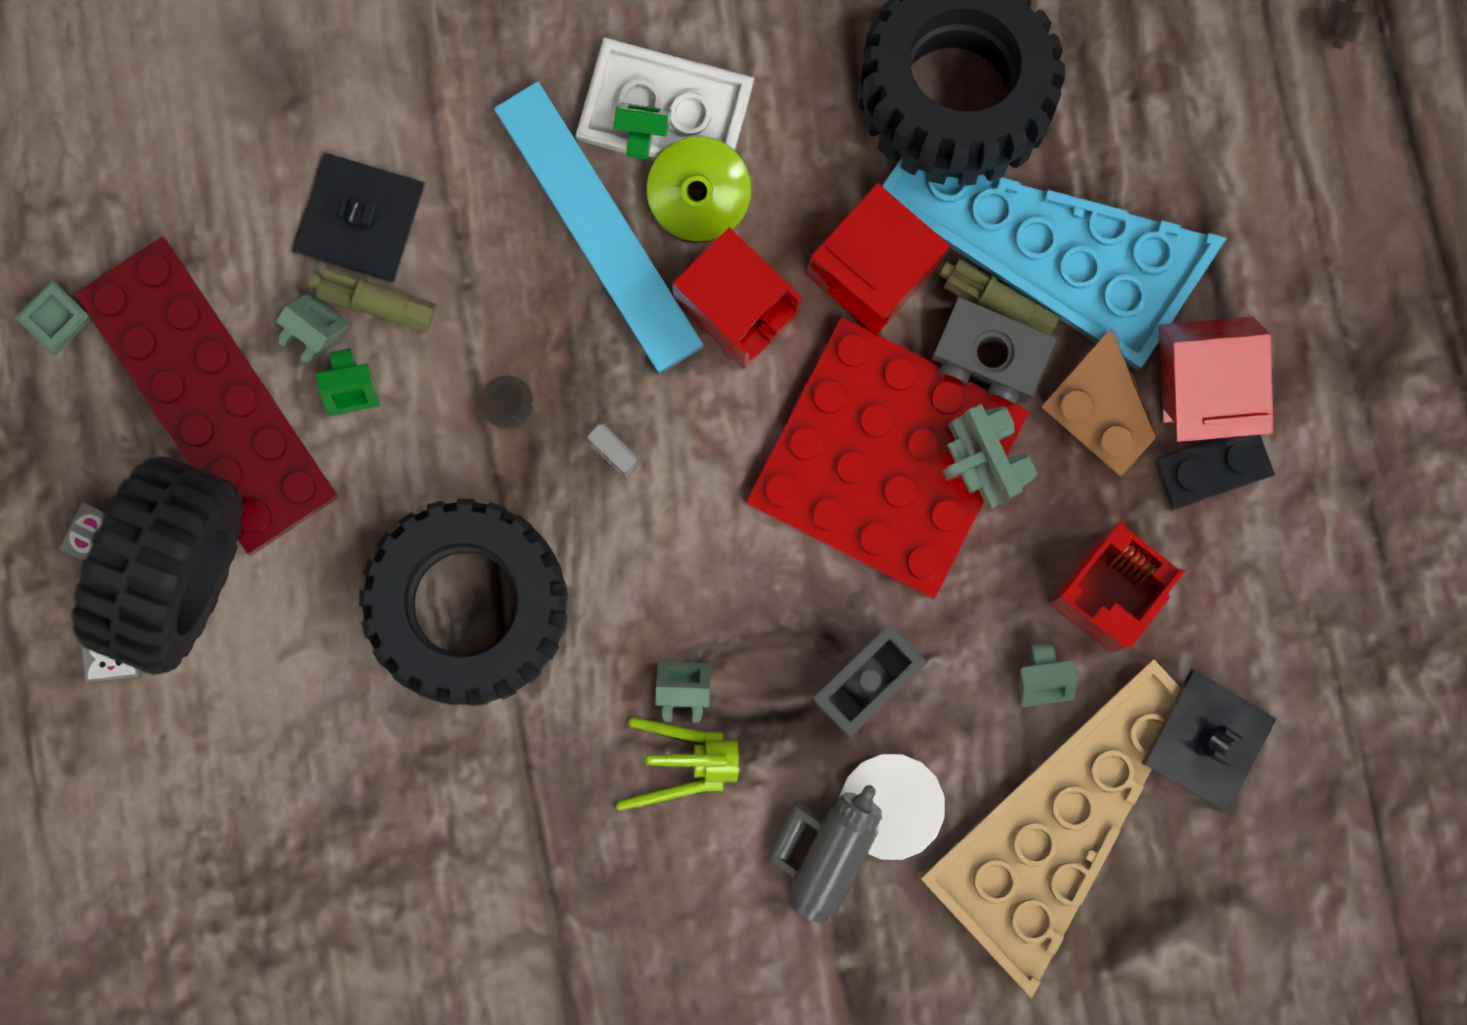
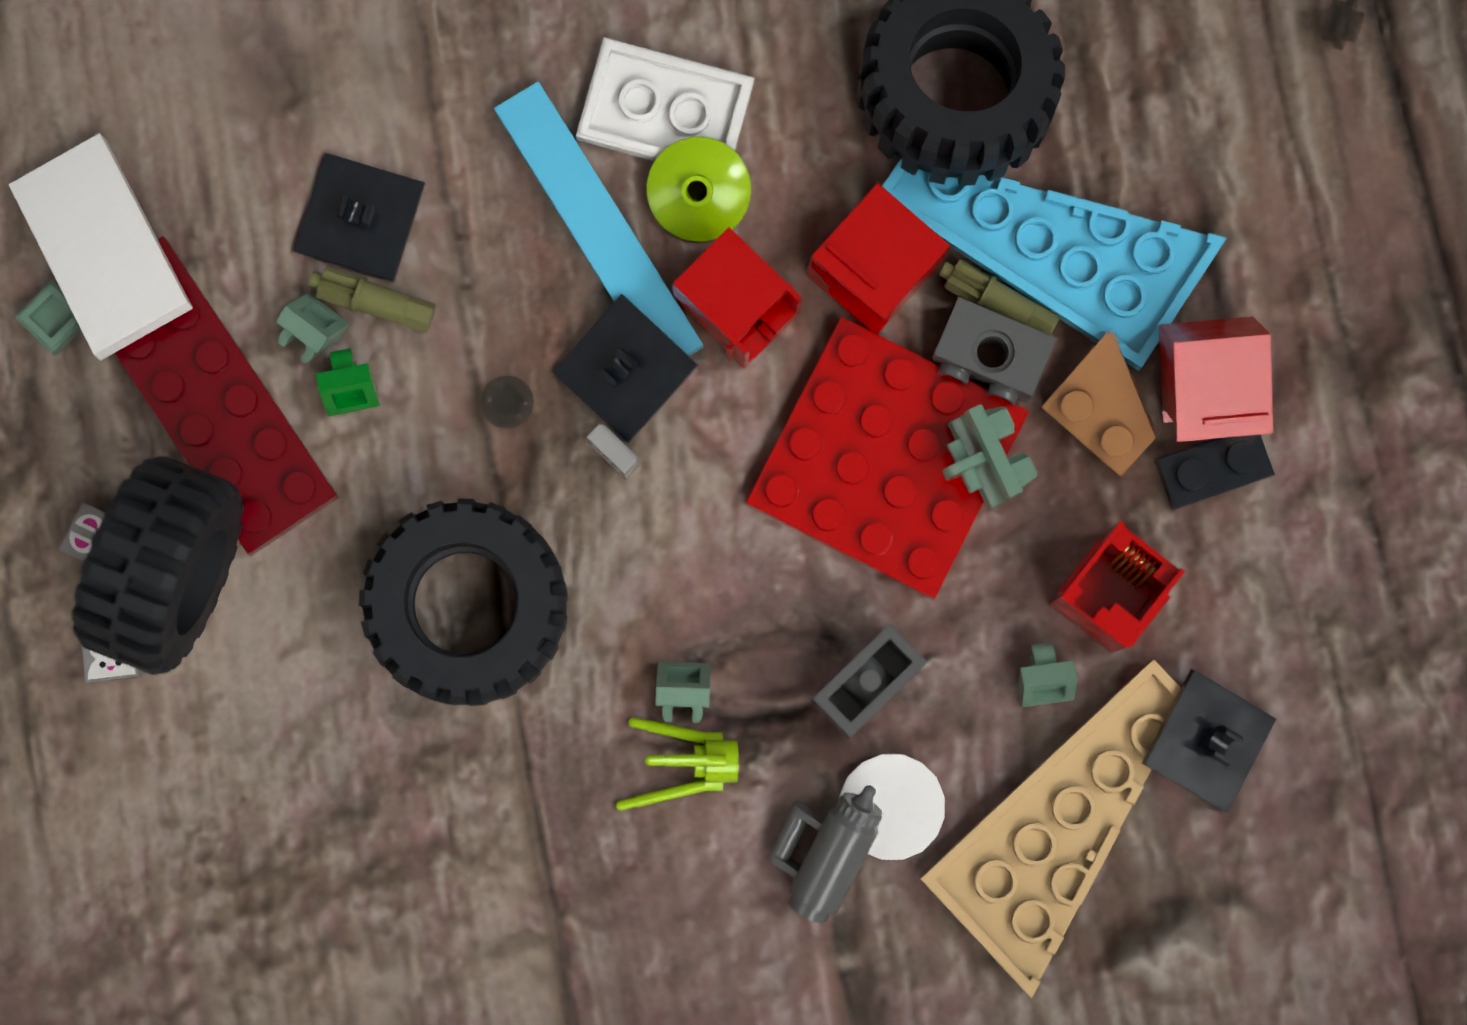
(100, 246): none -> white tile
(625, 368): none -> black piece
(642, 124): green tile -> none

